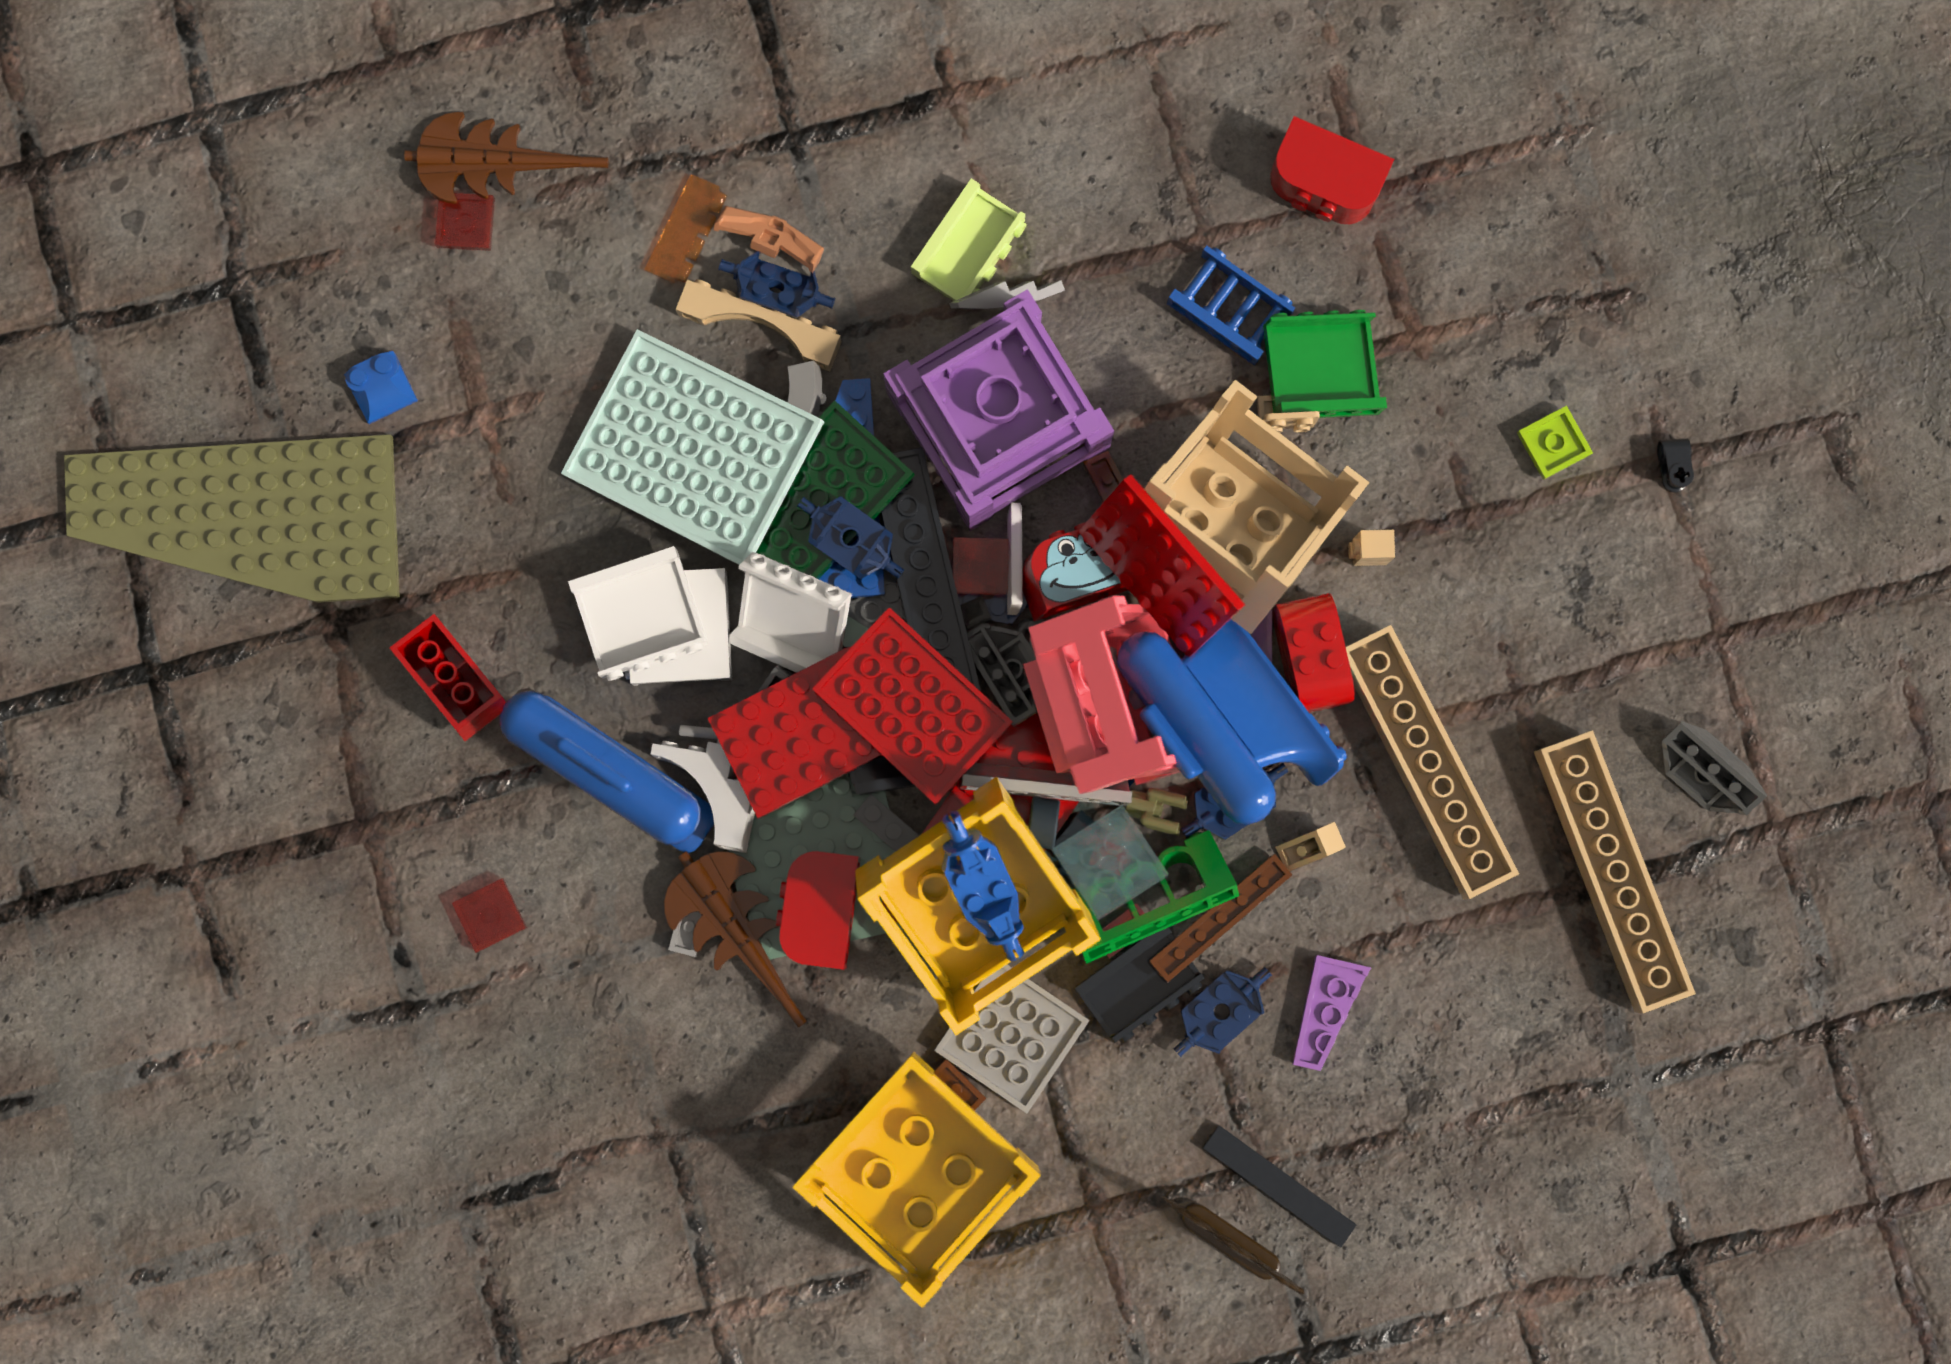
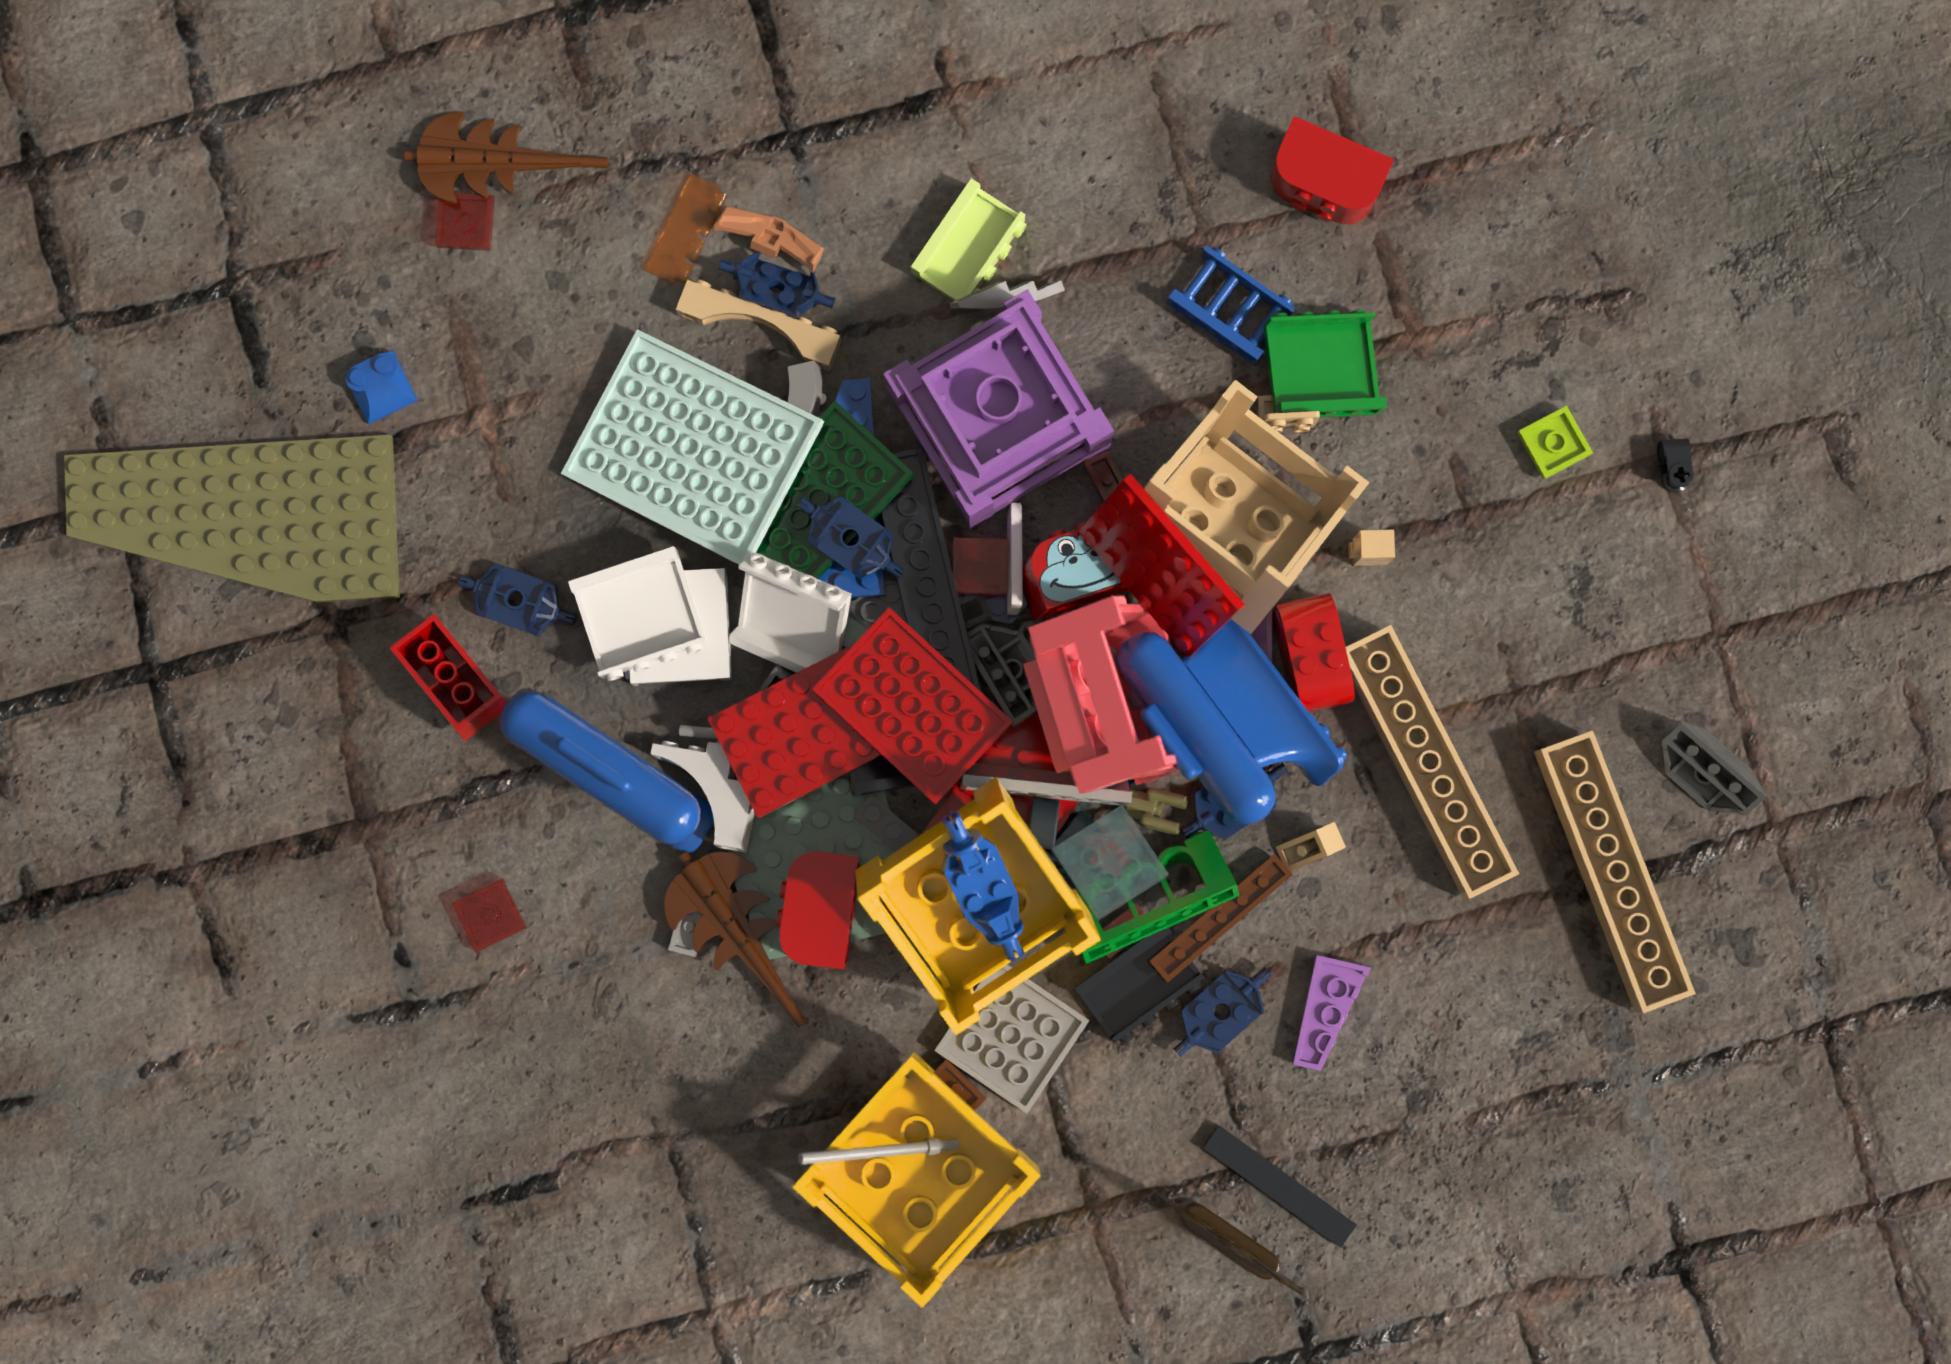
(537, 609): none -> dark blue plate
(928, 1146): none -> light grey bar

